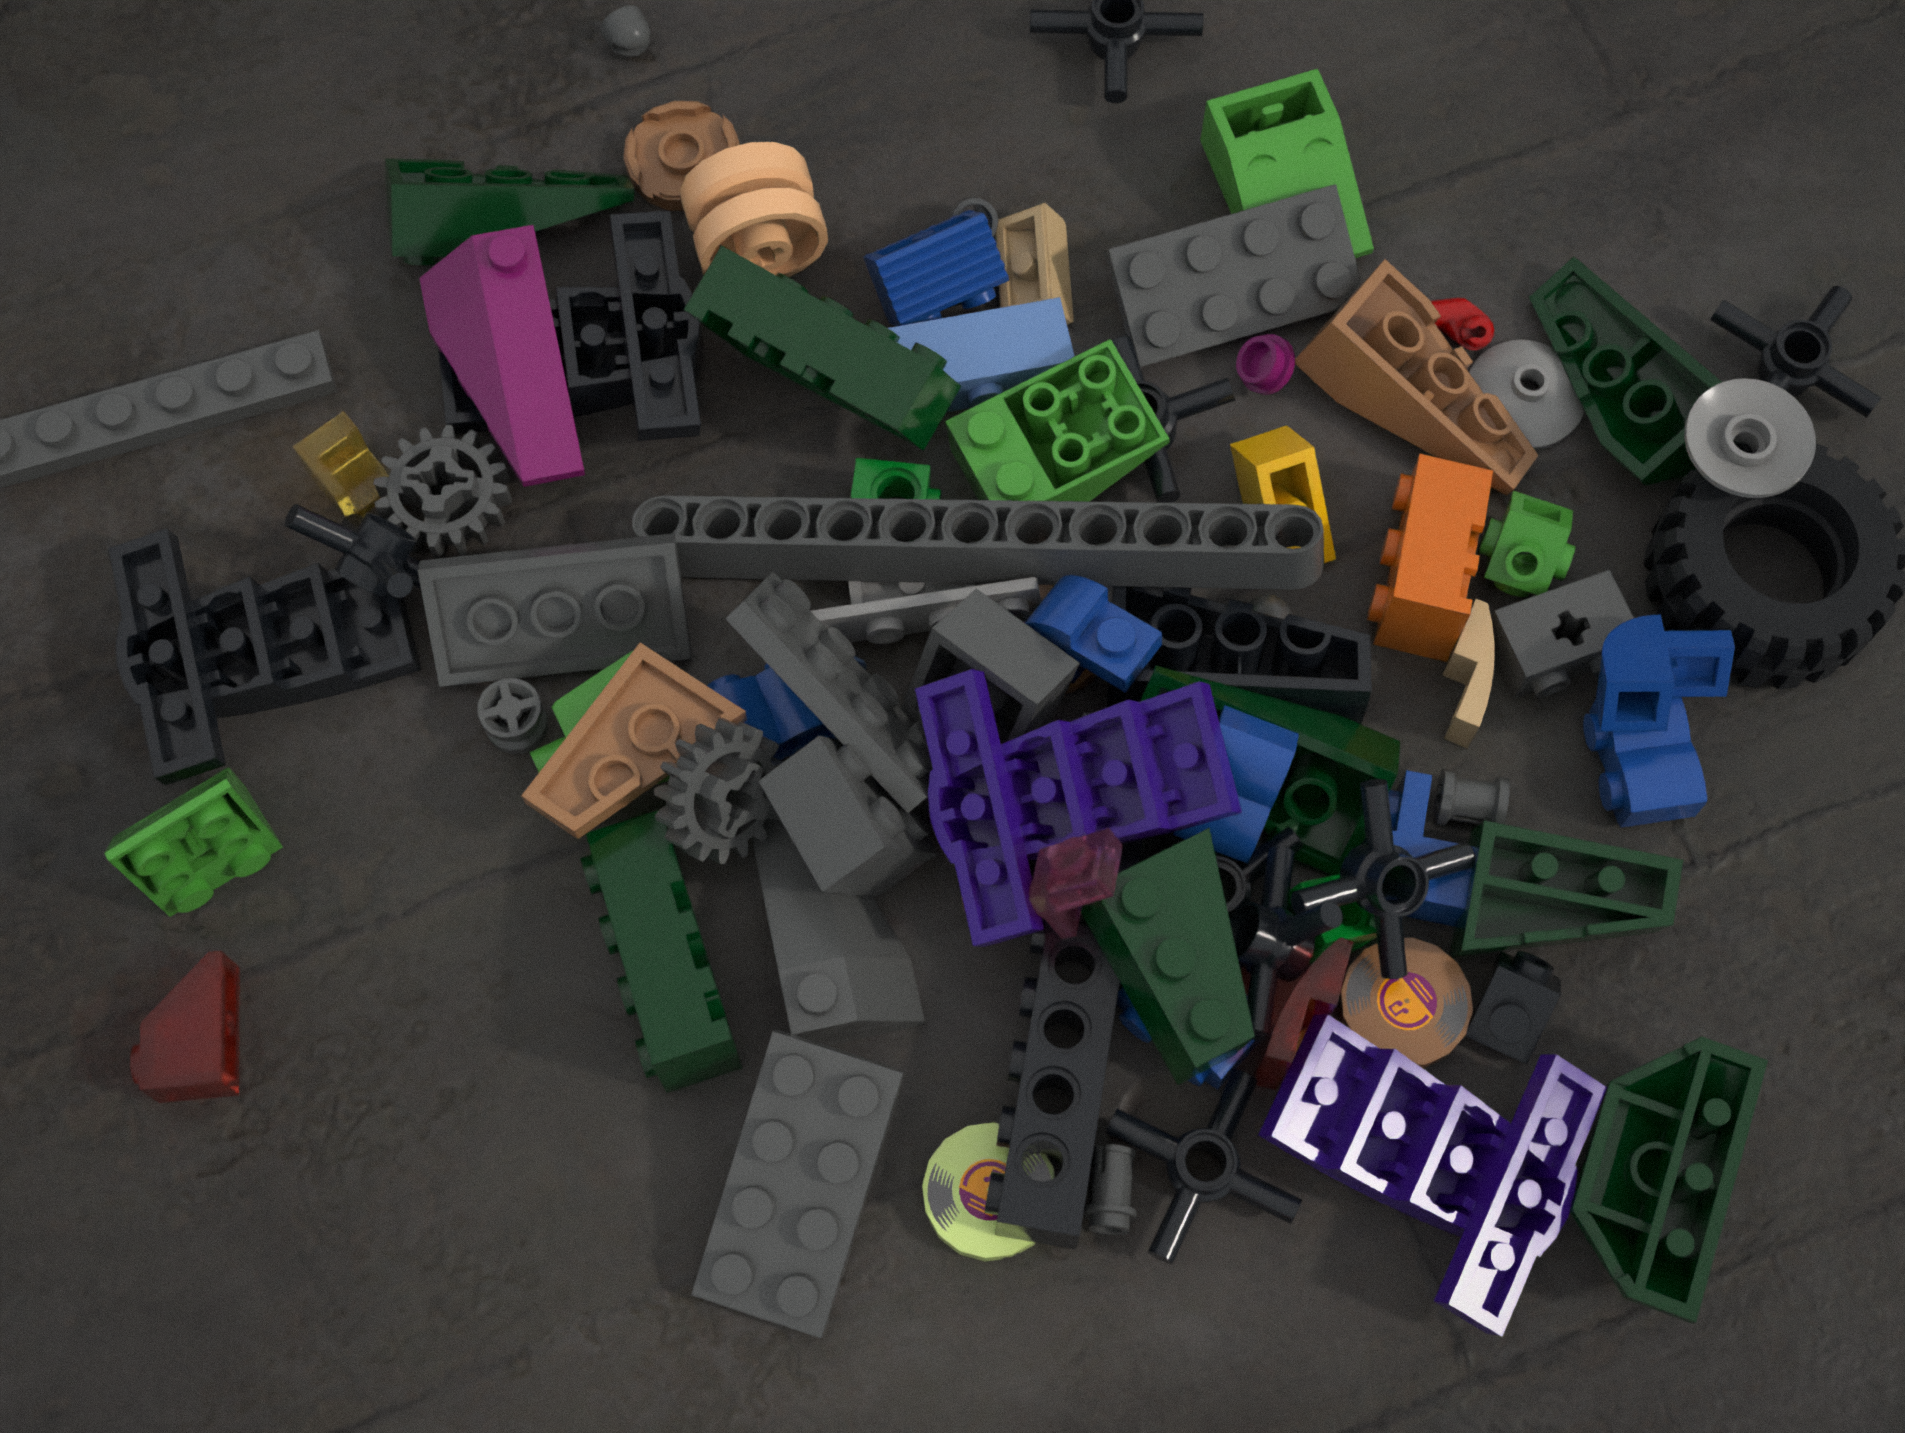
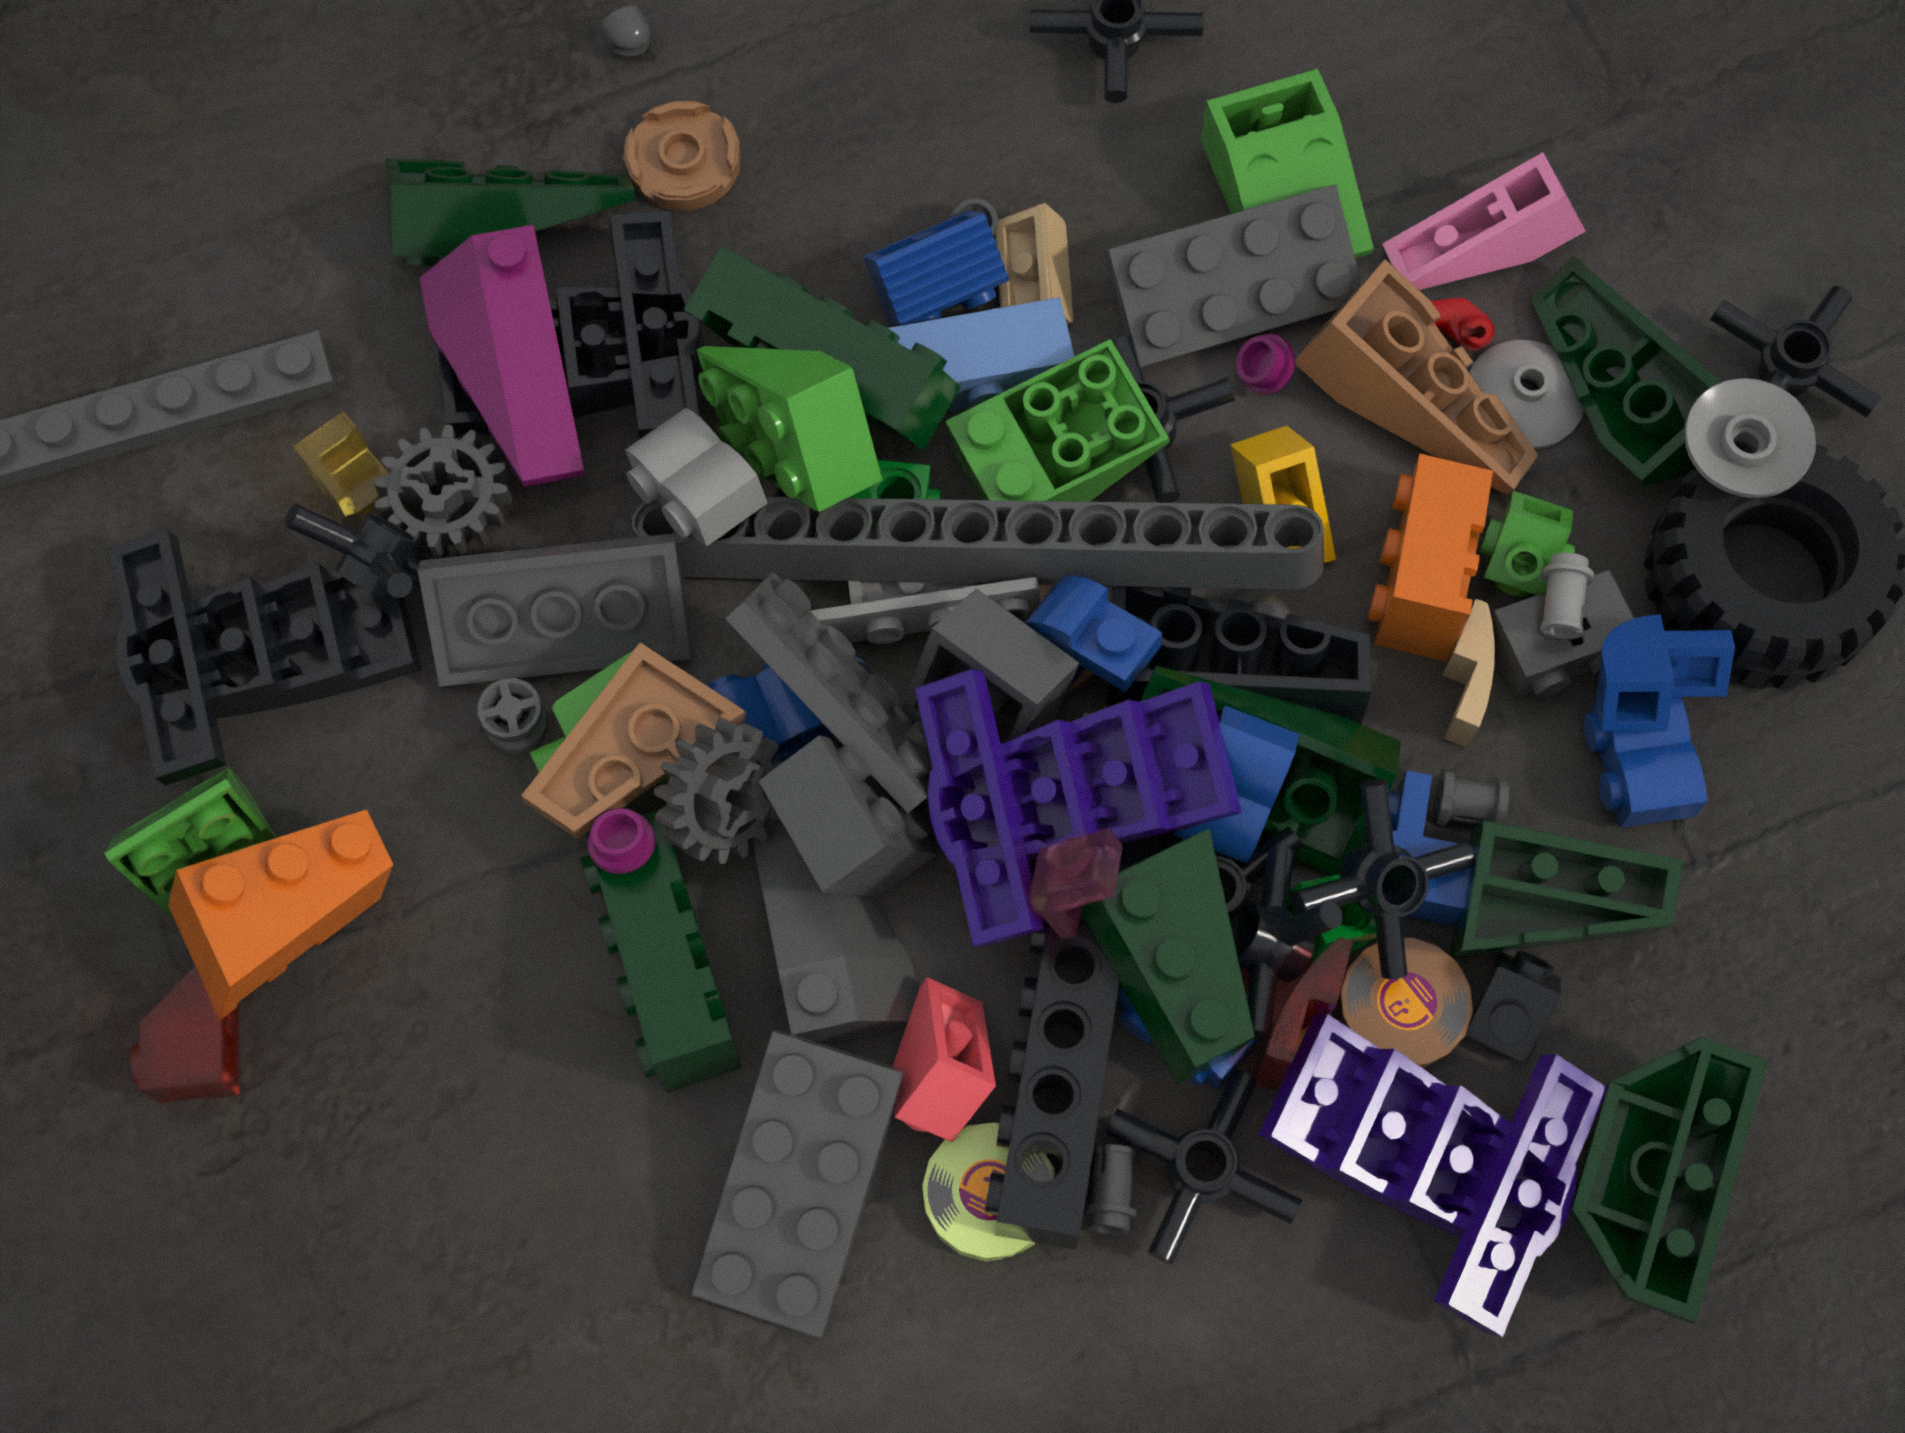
(274, 901): none -> orange wedge
(621, 841): none -> magenta plate
(694, 478): none -> light grey brick
(756, 205): light nougat wheel -> none
(792, 420): none -> bright green slope
(944, 1061): none -> coral slope
(1488, 229): none -> bright pink slope
(1565, 595): none -> light grey pin

